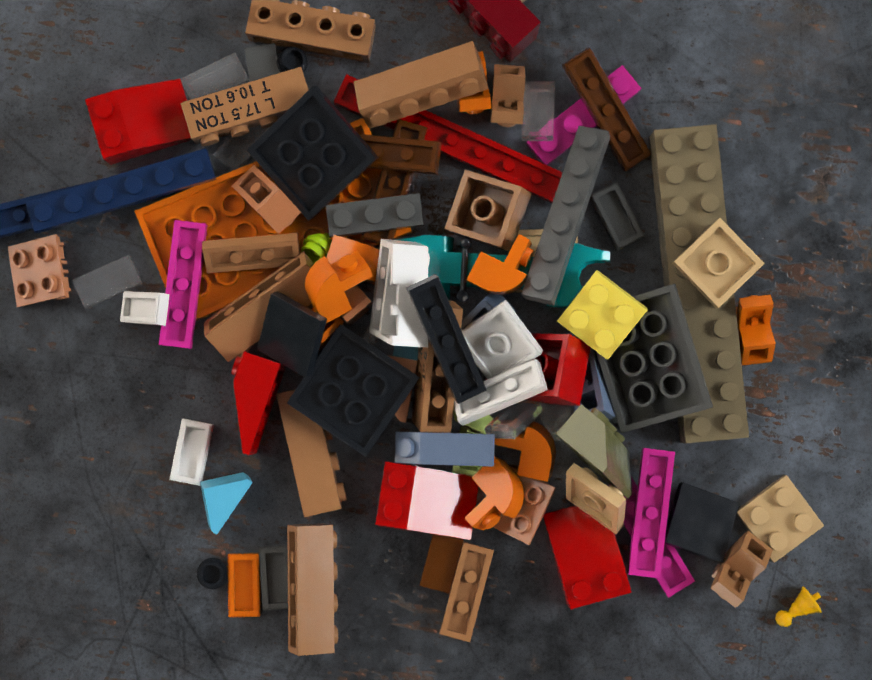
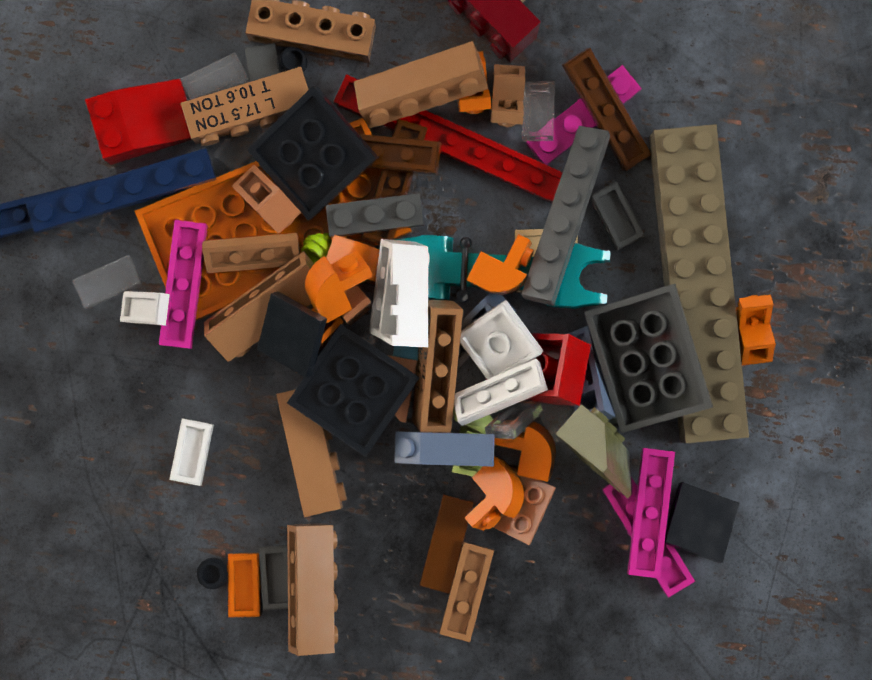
(39, 271): nougat hinge -> none
(222, 496): medium azure slope -> none
(255, 392): red slope -> none
(426, 500): slope -> none
(446, 338): black plate -> none
(488, 210): medium nougat brick -> none
(585, 557): red slope -> none
(595, 498): tan plate -> none
(602, 314): light yellow plate -> none
(718, 263): tan plate -> none
(740, 566): medium nougat brick -> none
(780, 517): tan plate -> none
(803, 605): yellow piece -> none

